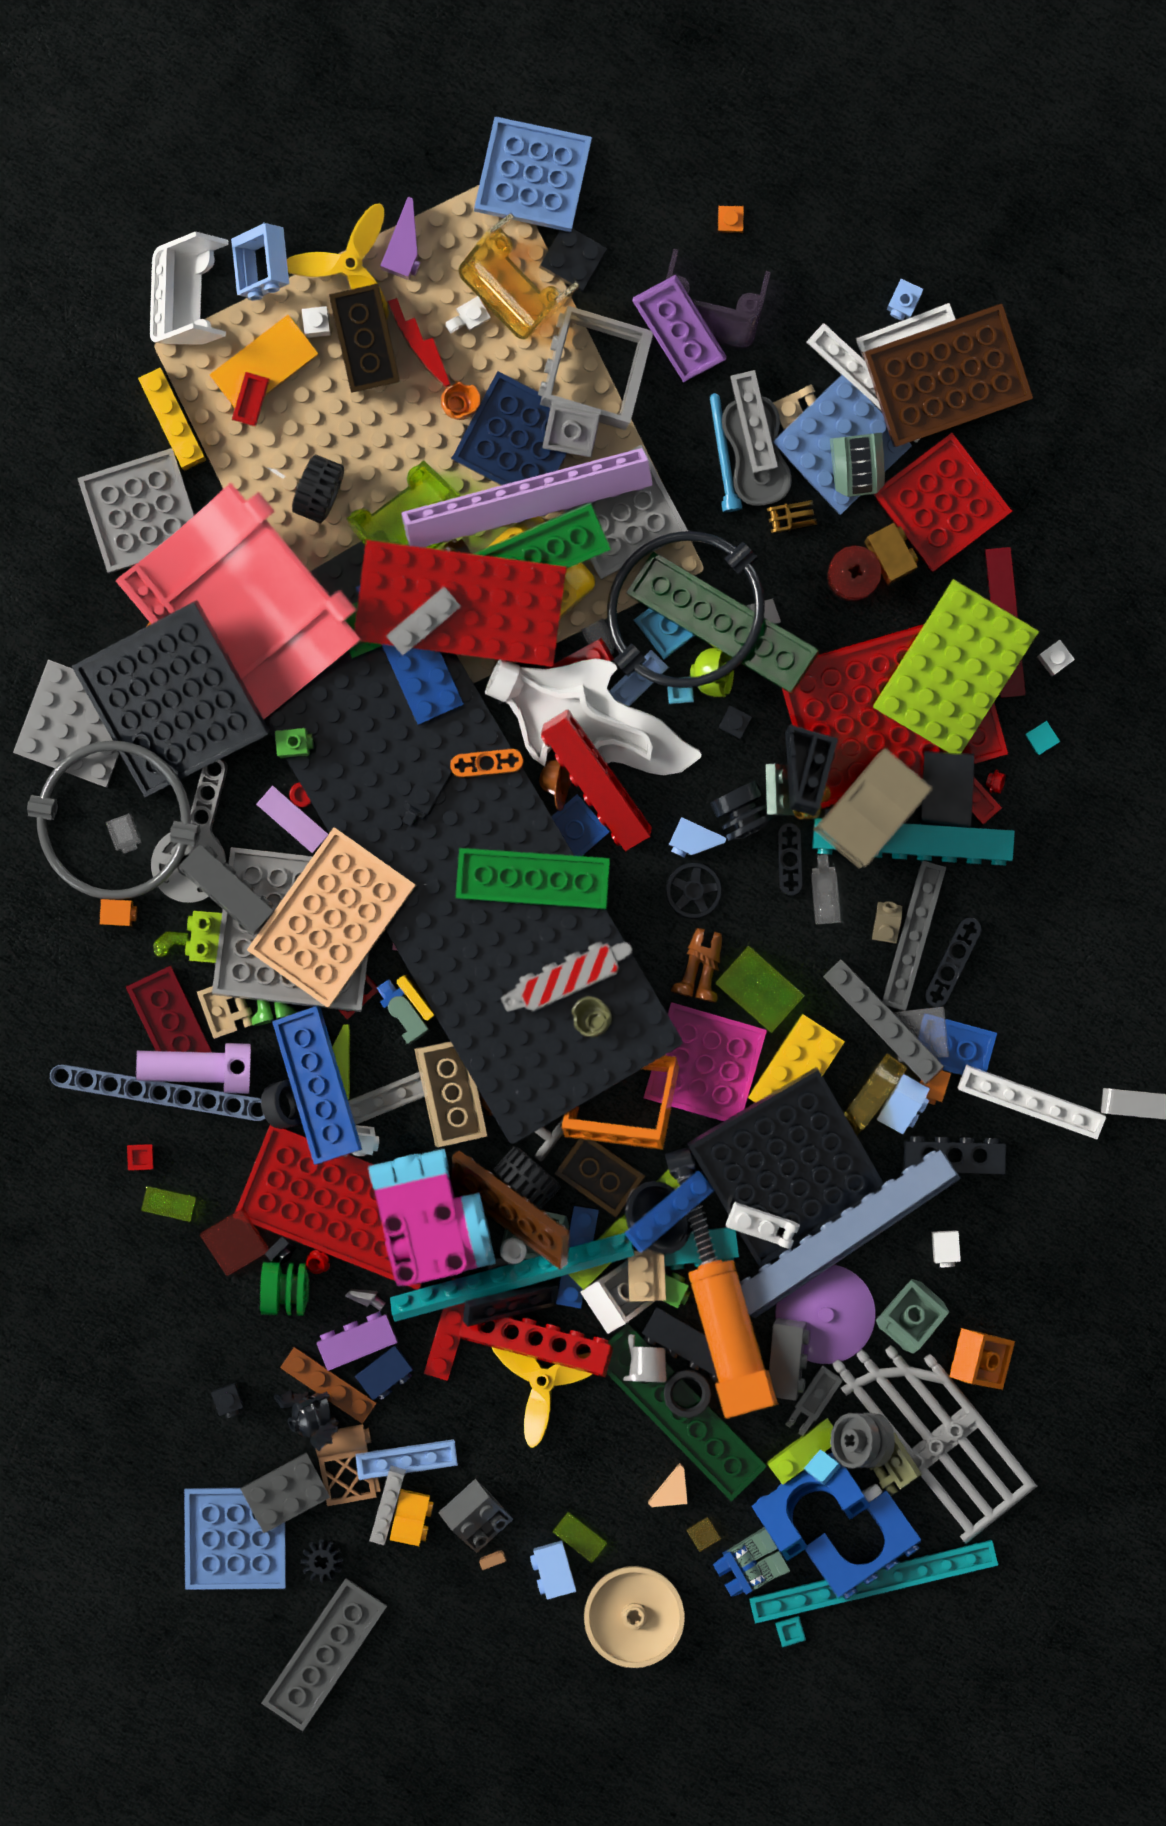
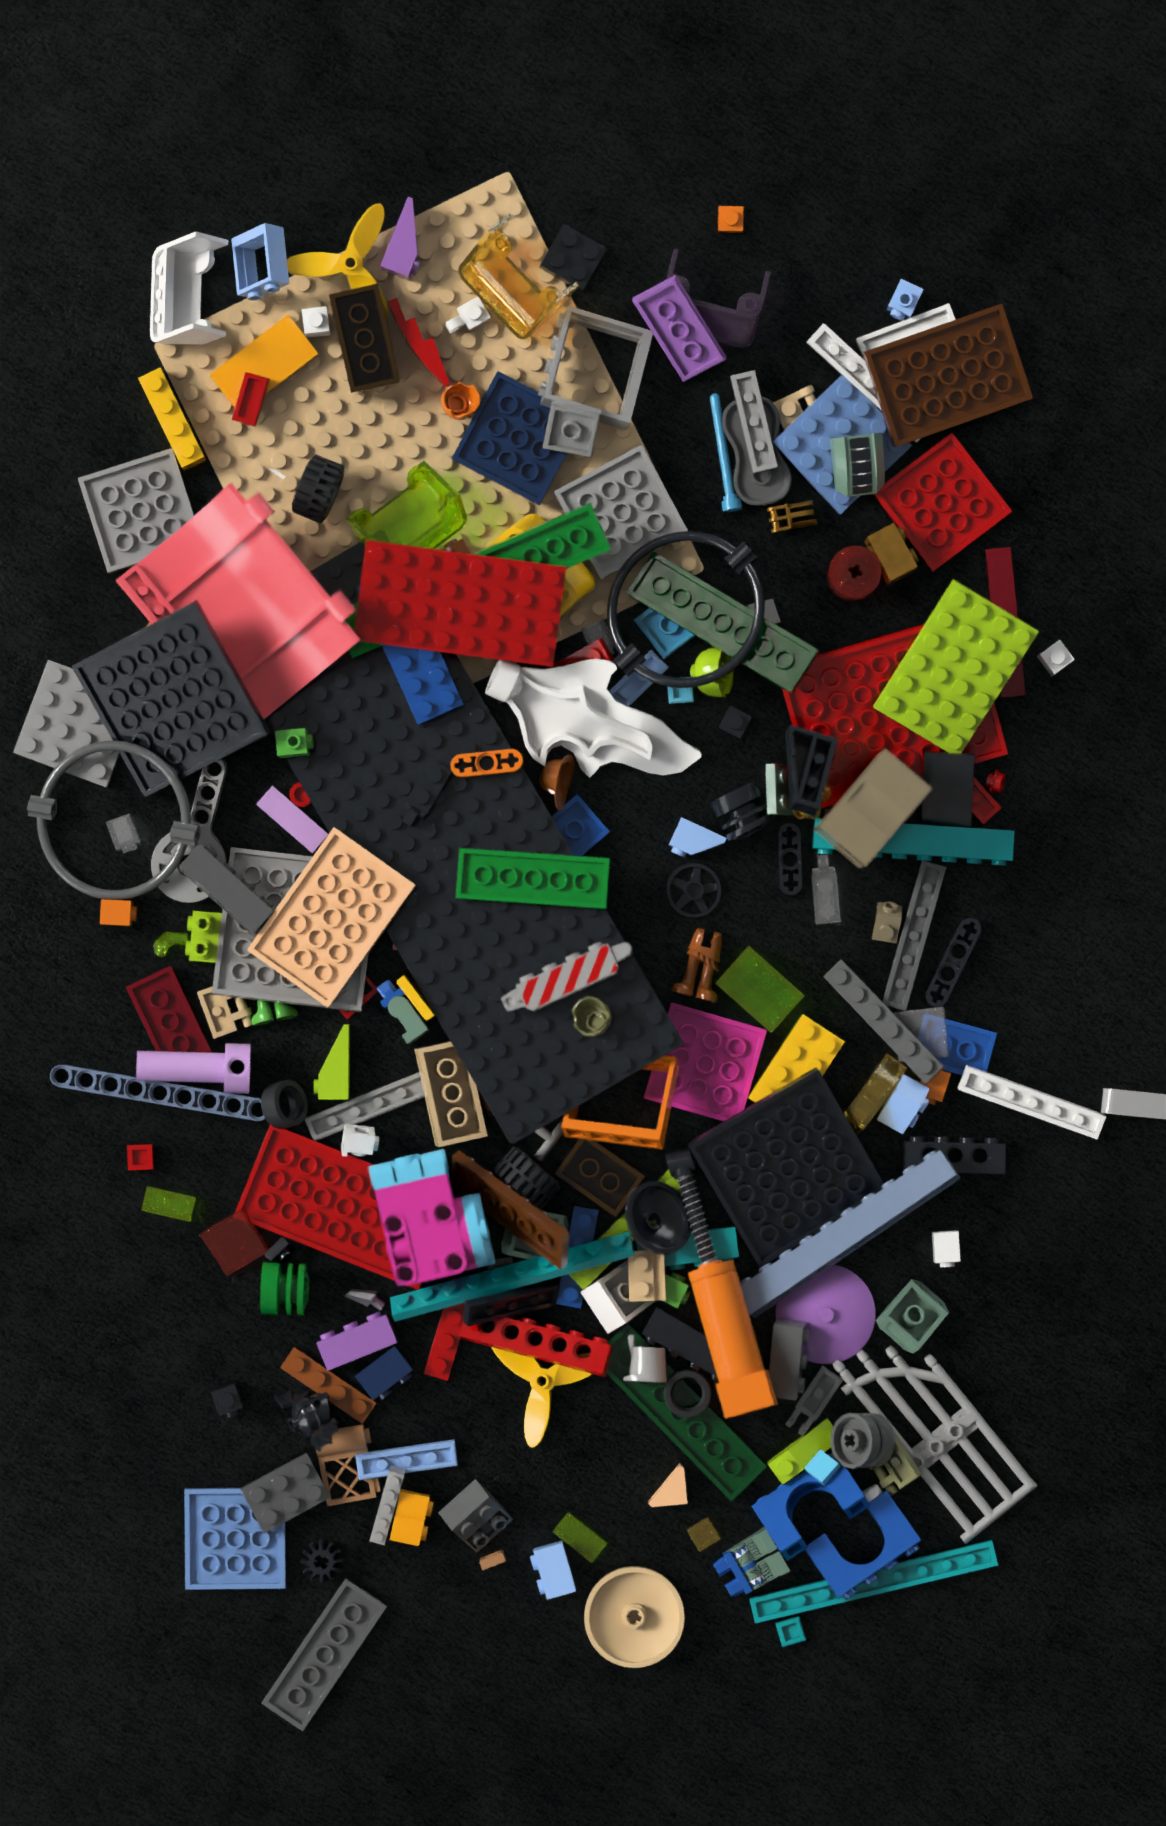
(315, 1266): red plate -> none
(317, 1085): blue plate -> none
(423, 621): light grey plate -> none
(513, 1250): white tile -> none
(527, 498): lavender brick -> none
(532, 174): medium blue plate -> none
(596, 780): red brick -> none
(669, 1211): blue plate -> none
(761, 1224): white plate -> none
(981, 1359): orange slope -> none
(1042, 738): teal tile -> none

